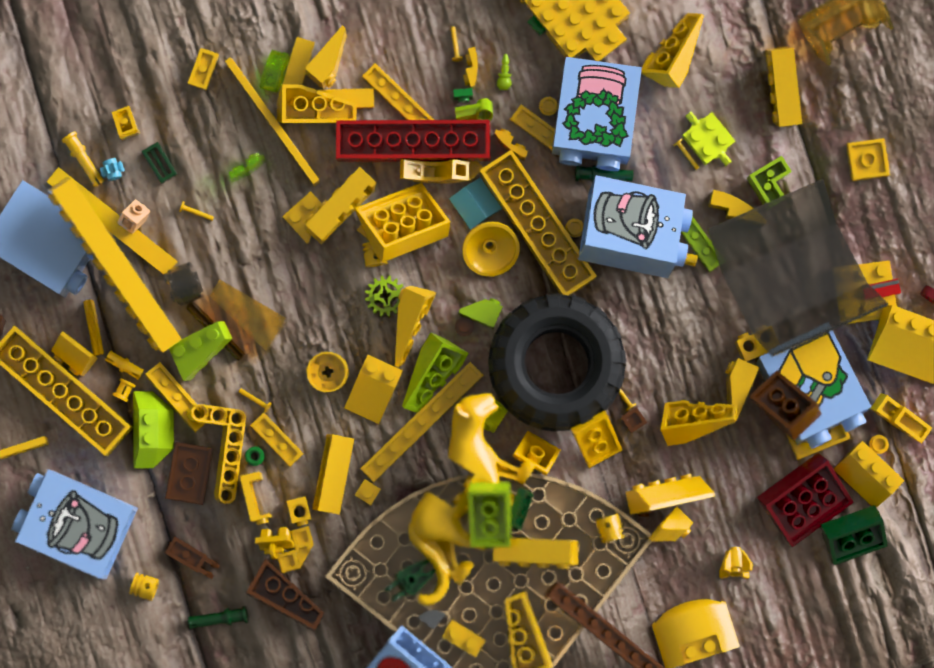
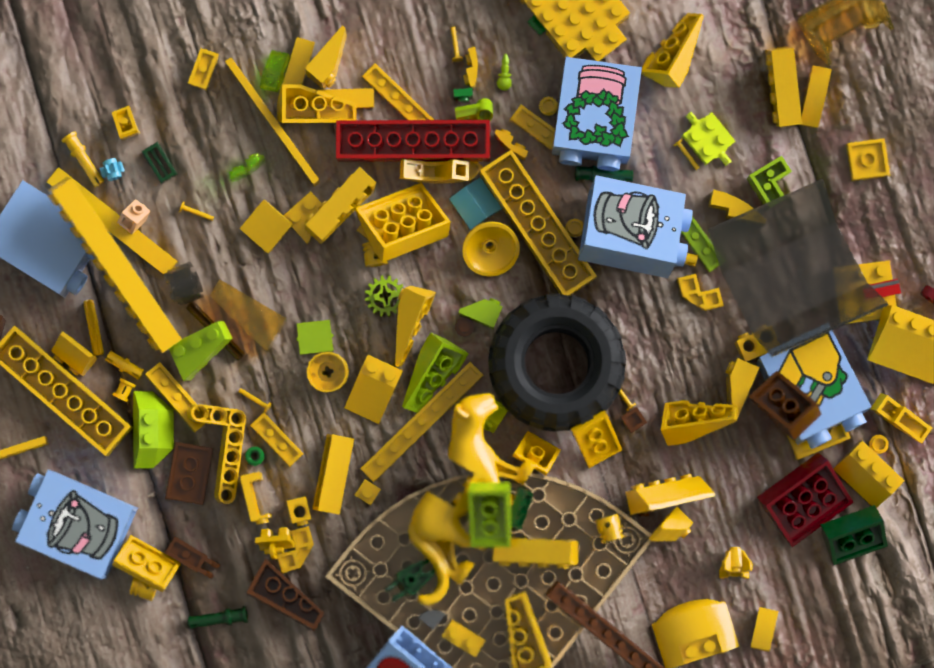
(146, 563): none -> yellow tile
(266, 226): none -> yellow tile
(314, 337): none -> lime piece
(691, 292): none -> yellow tile
(764, 629): none -> yellow slope
(815, 96): none -> yellow slope

